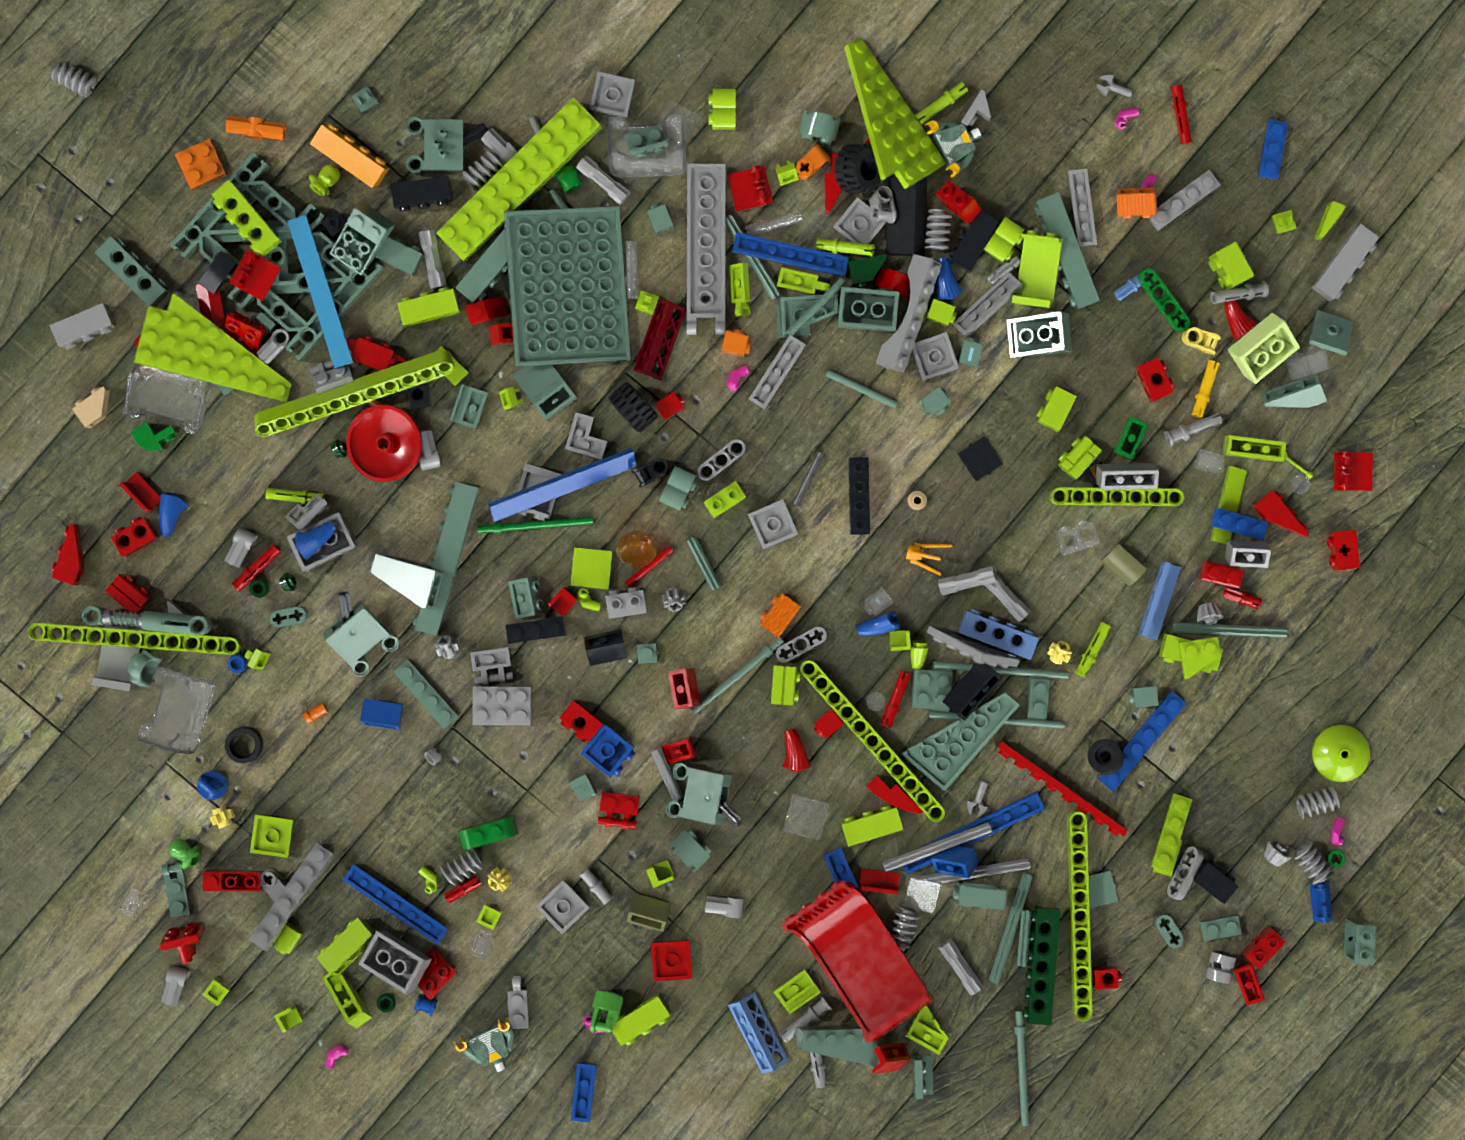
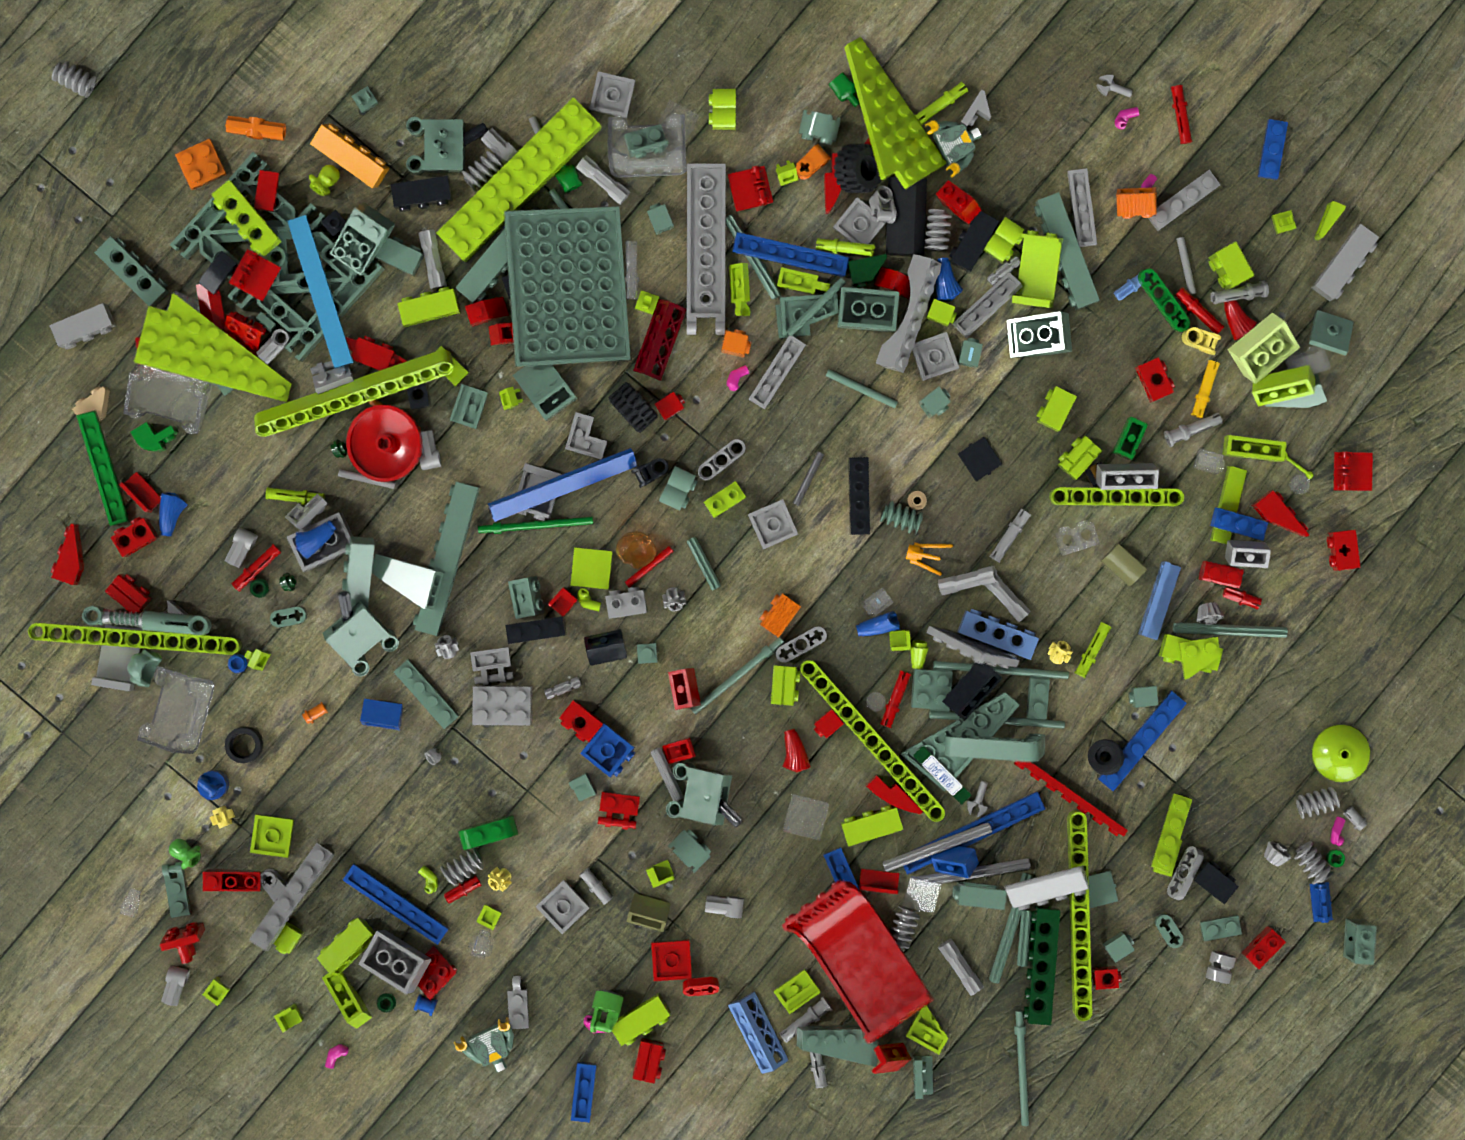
(102, 467): none -> green tile
(266, 190): none -> red tile
(358, 569): none -> brick
(359, 477): none -> light grey bar
(562, 688): none -> light grey axle
(648, 1061): none -> red brick
(700, 986): none -> red beam
(774, 223): clear pin -> none
(844, 89): none -> green piece
(902, 517): none -> sand green piece
(938, 771): none -> sticker
(1010, 535): none -> light grey pin
(1027, 749): none -> sand green beam
(1048, 886): none -> slope
(1119, 946): none -> sand green brick
(1186, 265): none -> light grey bar
(1192, 304): none -> red pin
(1248, 983): red brick -> none
(1284, 385): none -> lime brick
(1355, 818): none -> light grey pin

